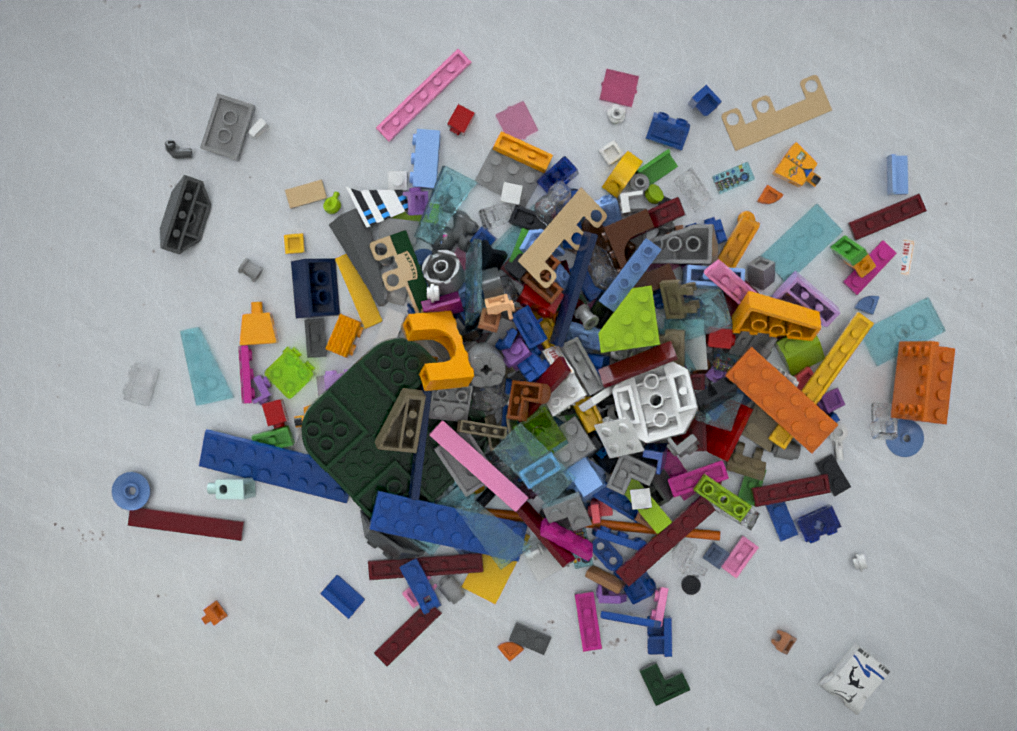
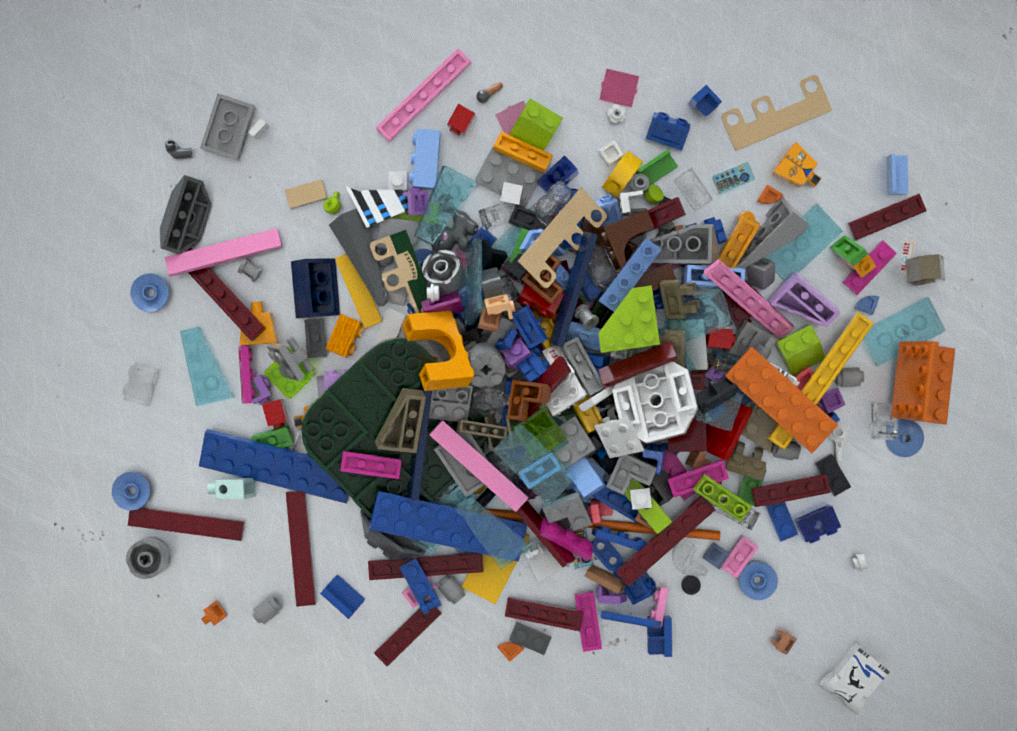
(138, 562): none -> light grey brick
(140, 290): none -> medium blue dish
(223, 252): none -> bright pink tile
(228, 302): none -> dark red tile
(266, 610): none -> light grey brick
(288, 360): none -> light grey plate
(294, 243): yellow plate -> none
(300, 548): none -> dark red tile
(371, 465): none -> dark pink plate
(484, 95): none -> piece
(536, 125): none -> lime slope
(544, 614): none -> dark red tile
(660, 688): dark green plate -> none
(688, 446): light grey bracket -> none
(697, 459): none -> nougat tile
(765, 587): none -> medium blue dish
(775, 317): light orange wedge -> none
(779, 229): none -> light grey wedge
(850, 377): none -> light grey brick
(925, 269): none -> dark tan wedge

